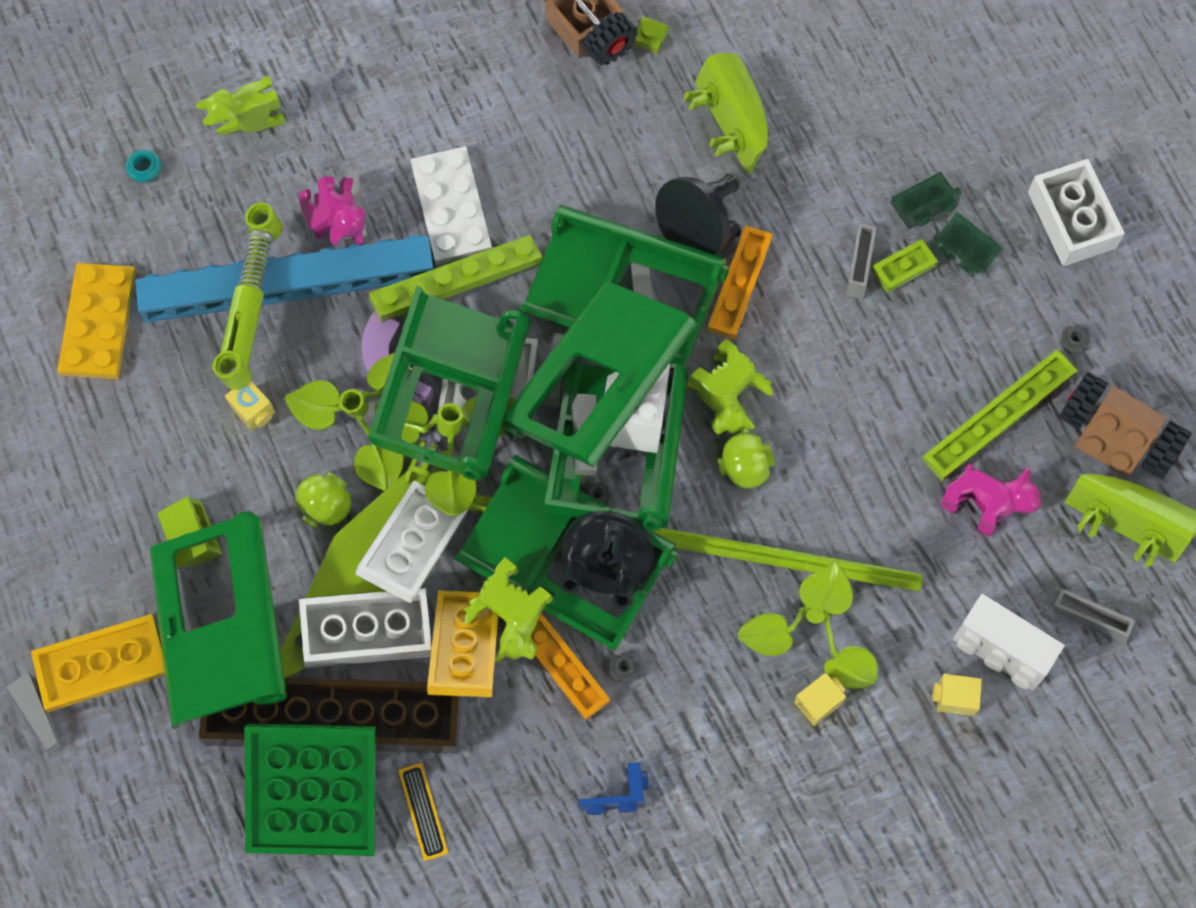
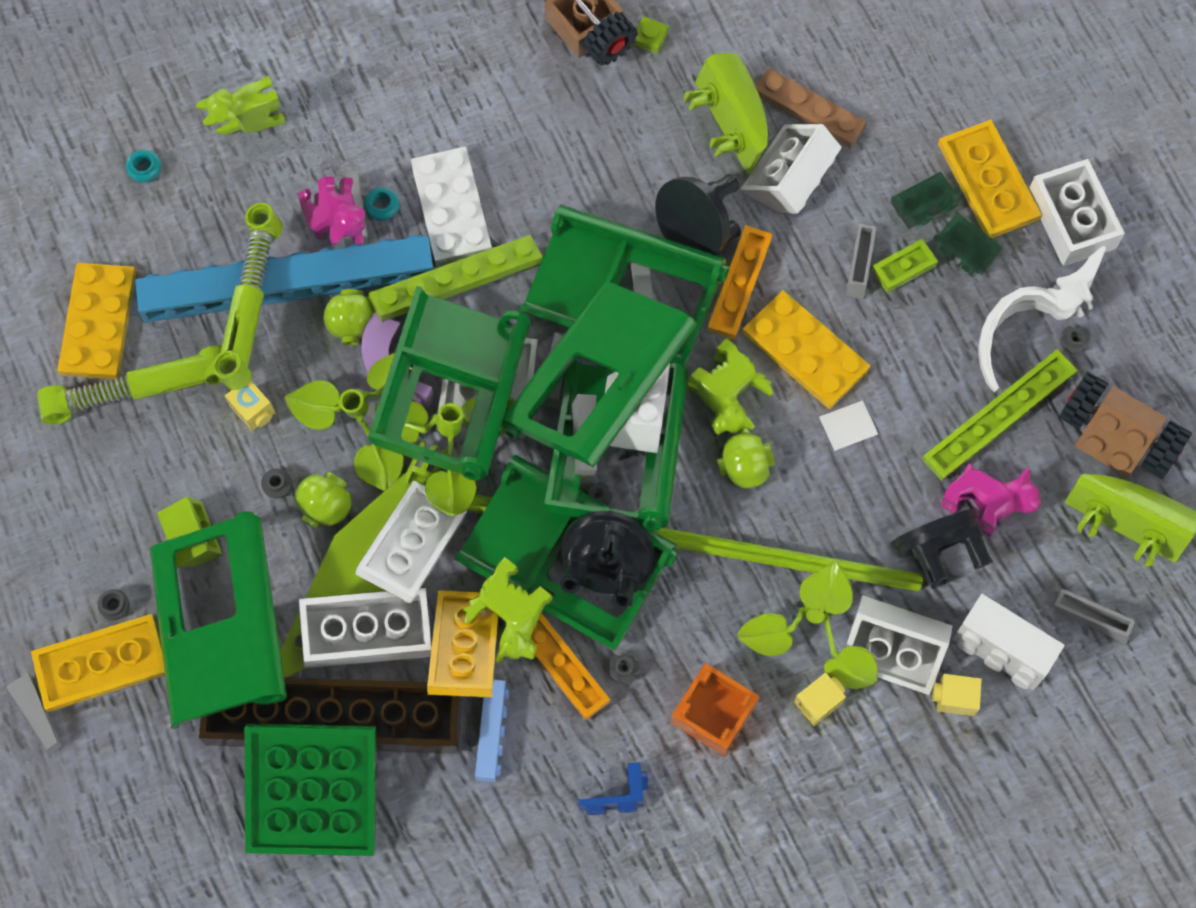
(58, 403): none -> lime piece
(107, 598): none -> dark grey plate
(278, 491): none -> dark grey plate
(348, 316): none -> lime plant
(381, 193): none -> teal piece
(423, 812): sticker -> none
(491, 732): none -> light blue piece
(714, 709): none -> orange container
(792, 167): none -> white slope
(806, 349): none -> yellow plate
(809, 107): none -> medium nougat plate
(848, 425): none -> white sticker
(903, 643): none -> white slope
(936, 536): none -> black piece
(989, 179): none -> yellow plate
(1060, 301): none -> white piece

